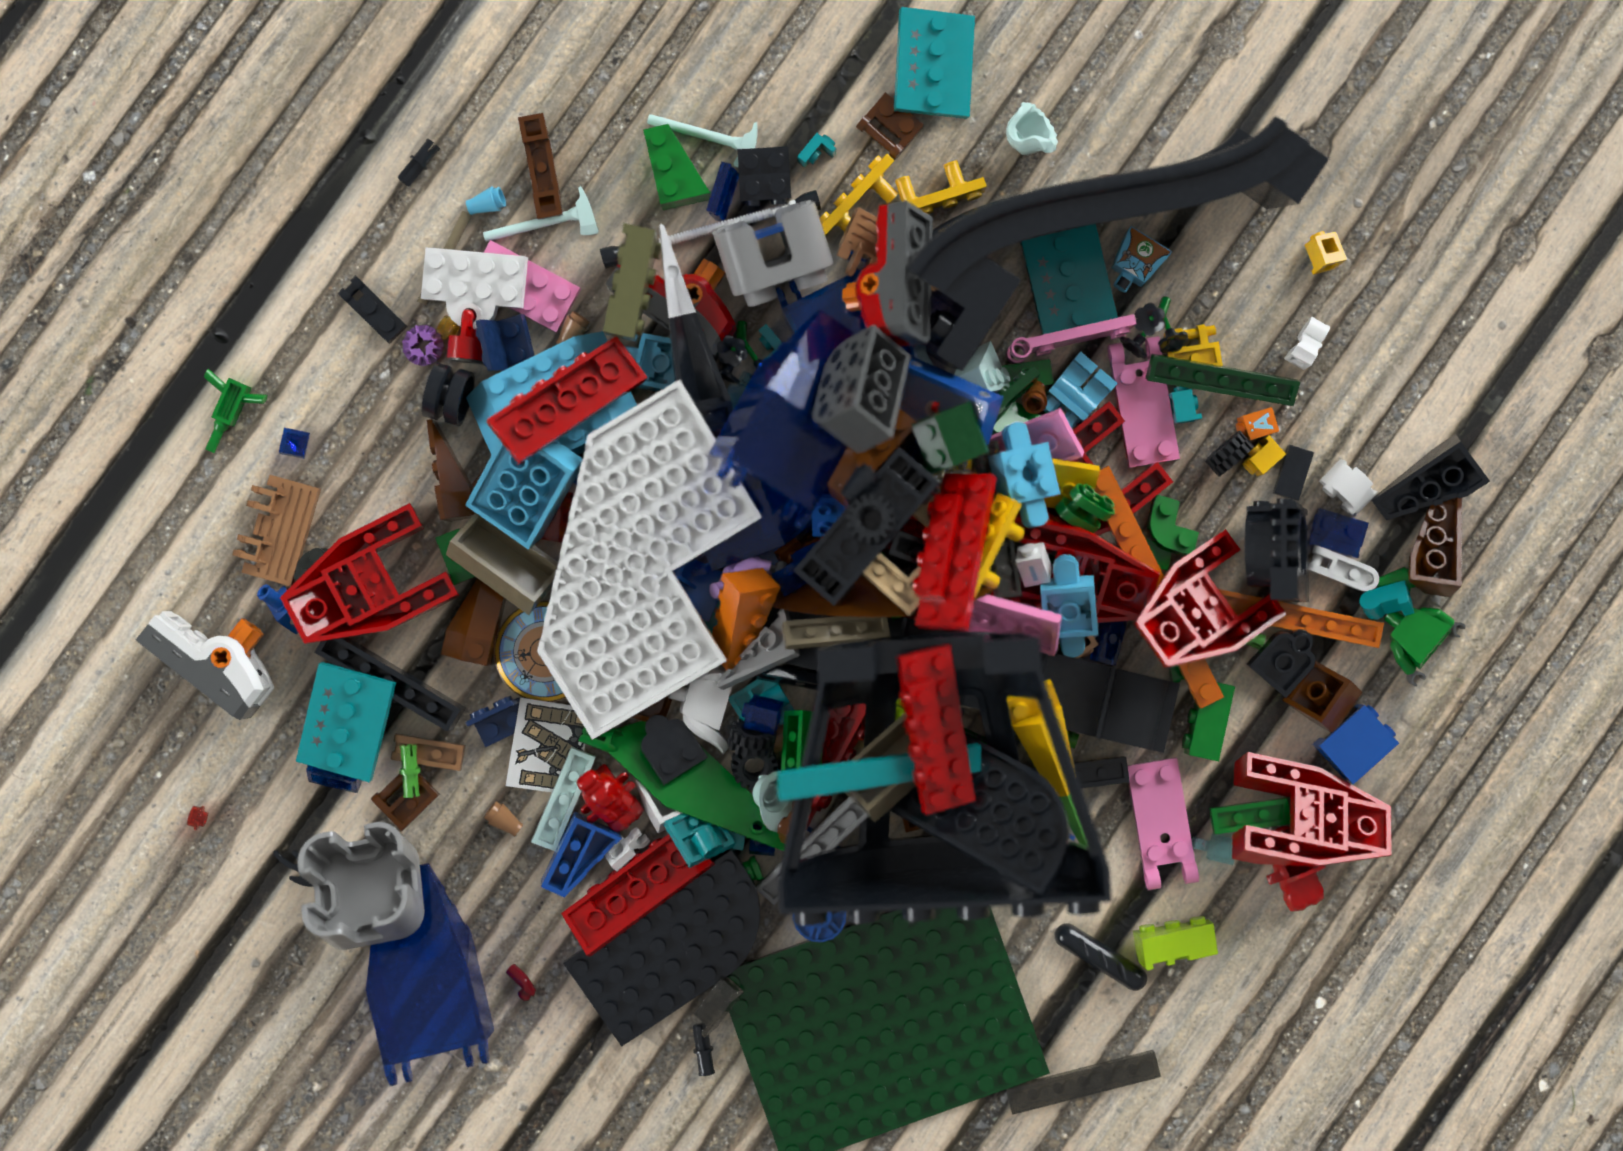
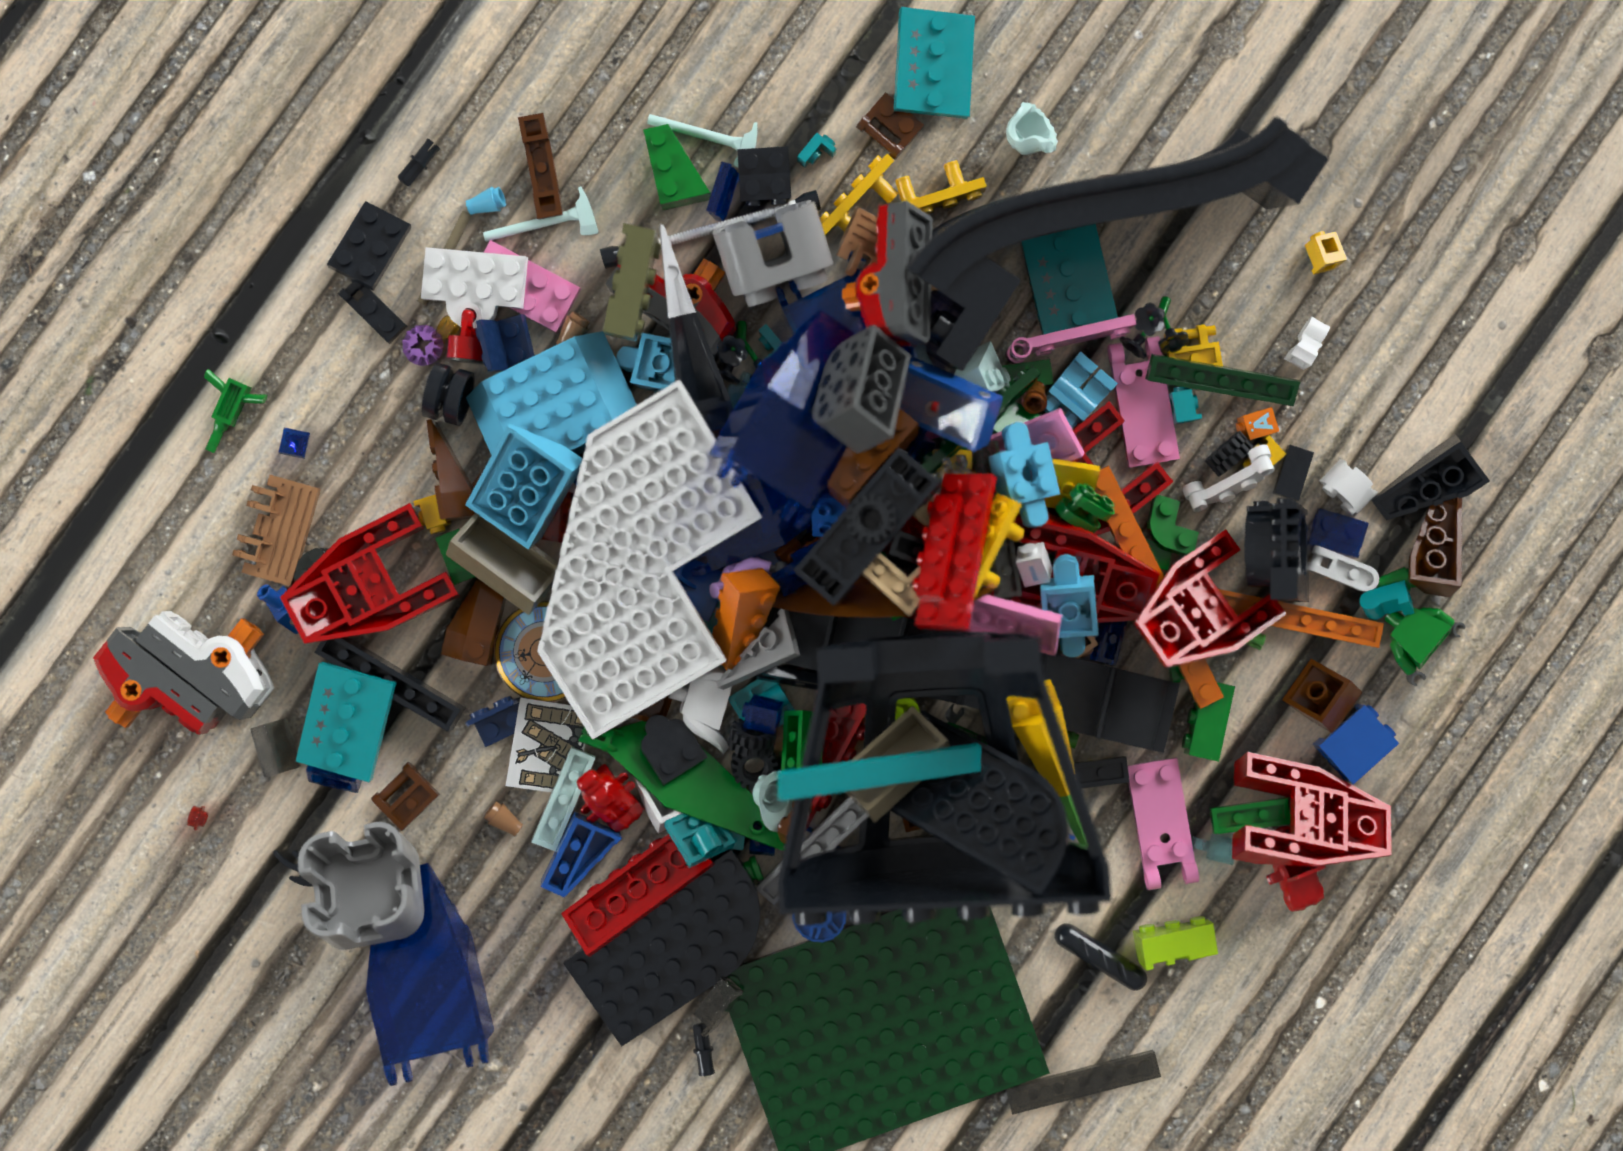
(145, 682): none -> piece
(275, 747): none -> clear smoke panel
(369, 245): none -> black plate
(409, 770): bright green pin -> none
(429, 514): none -> yellow brick
(432, 752): medium nougat plate -> none
(523, 981): dark red arm -> none
(566, 399): red plate -> none
(624, 849): white plate -> none
(832, 630): dark tan plate -> none
(859, 483): black cone -> none
(935, 729): red plate -> none
(950, 437): dark green slope -> none
(1137, 259): torso -> none
(1227, 489): none -> white plate
(1284, 660): black plate -> none

